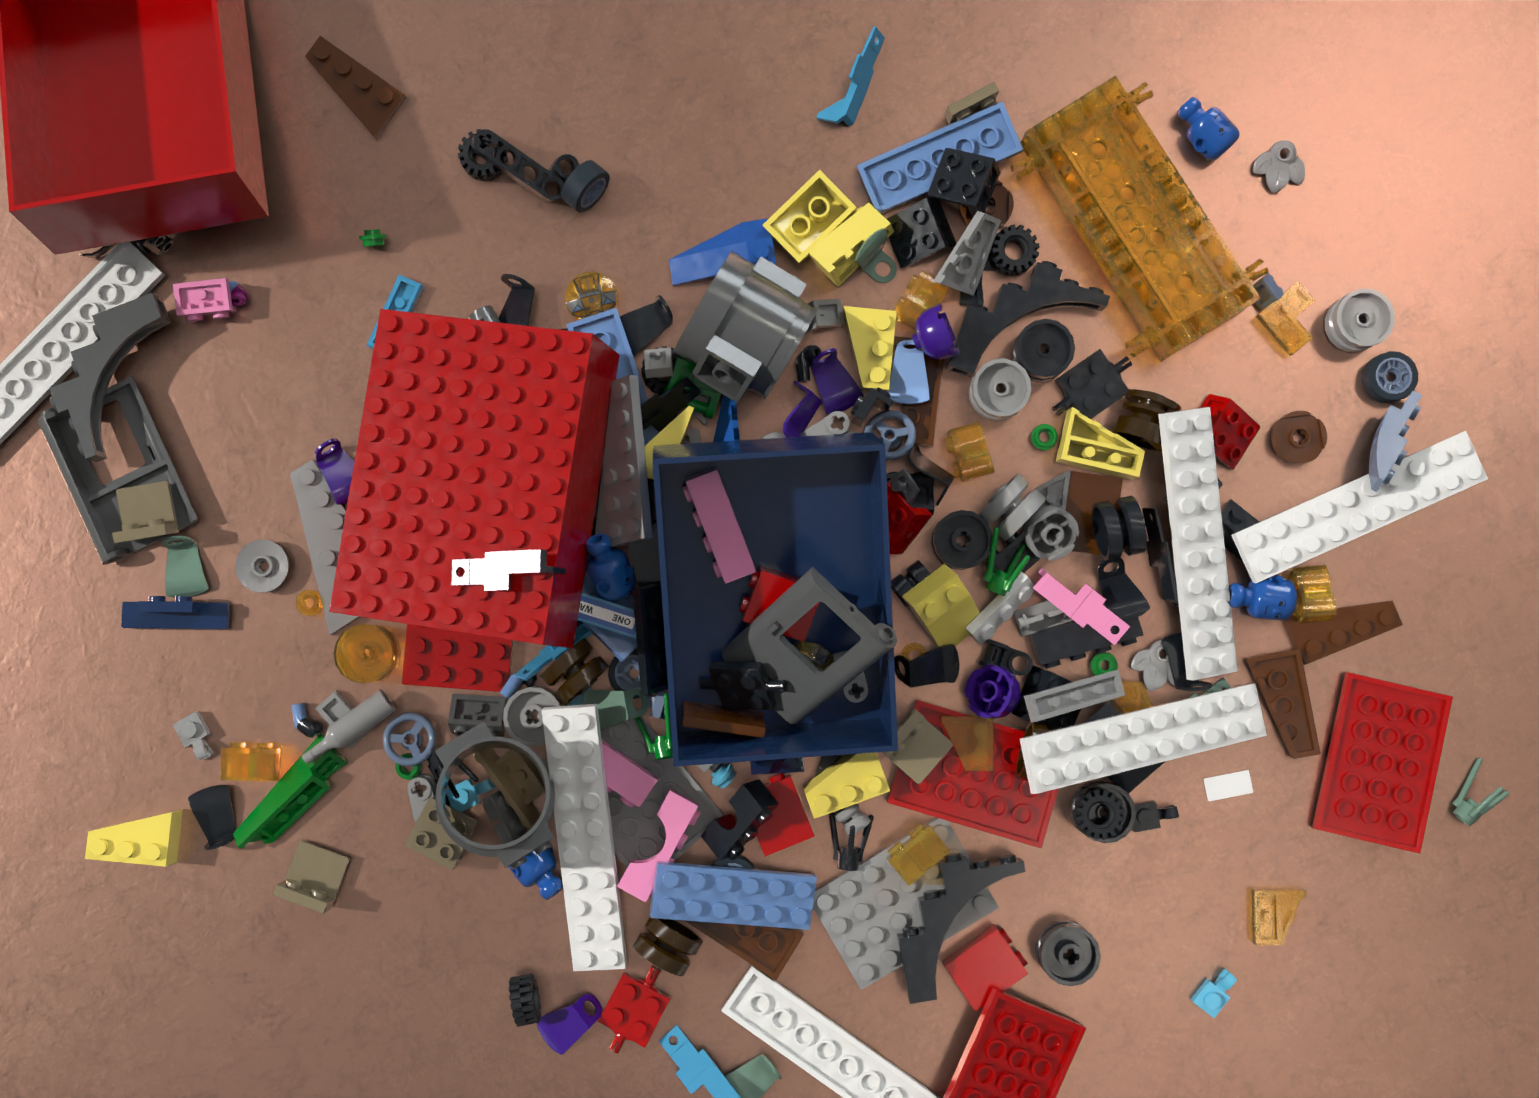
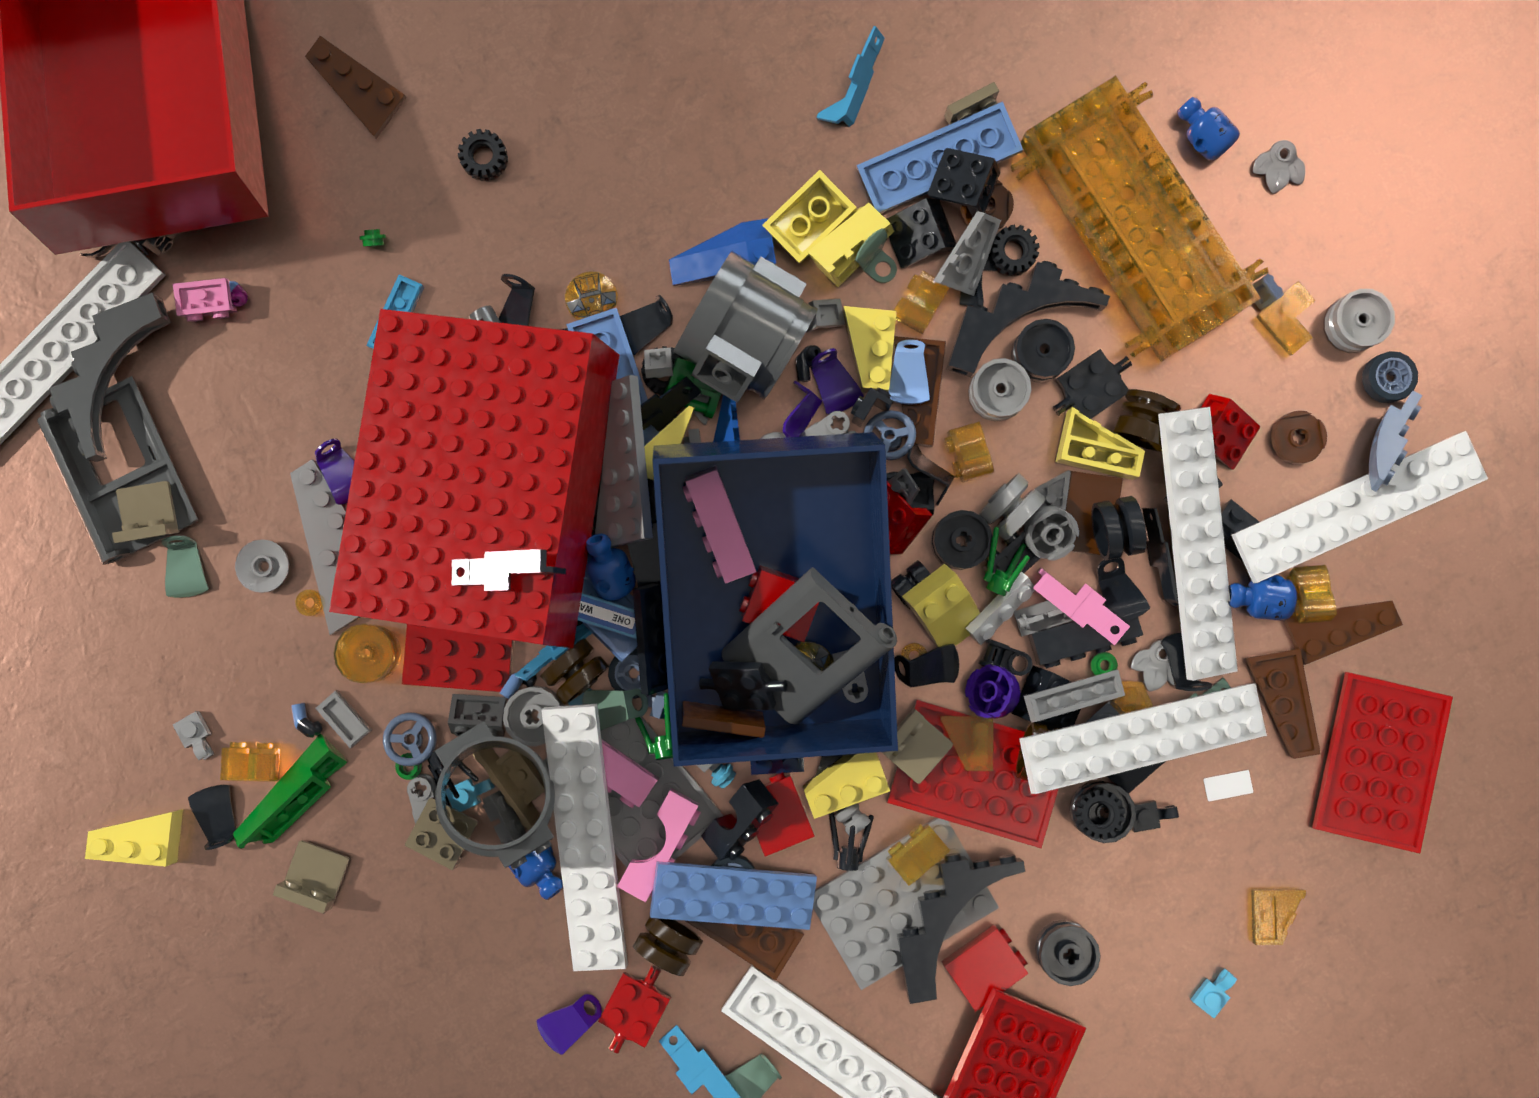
(175, 614): dark blue bracket -> none
(353, 724): light grey piece -> none
(521, 161): black beam -> none
(524, 1000): black tyre -> none
(585, 186): black wheel -> none
(935, 334): dark purple cylinder -> none
(1052, 437): green plate -> none
(1469, 810): sand green plant -> none

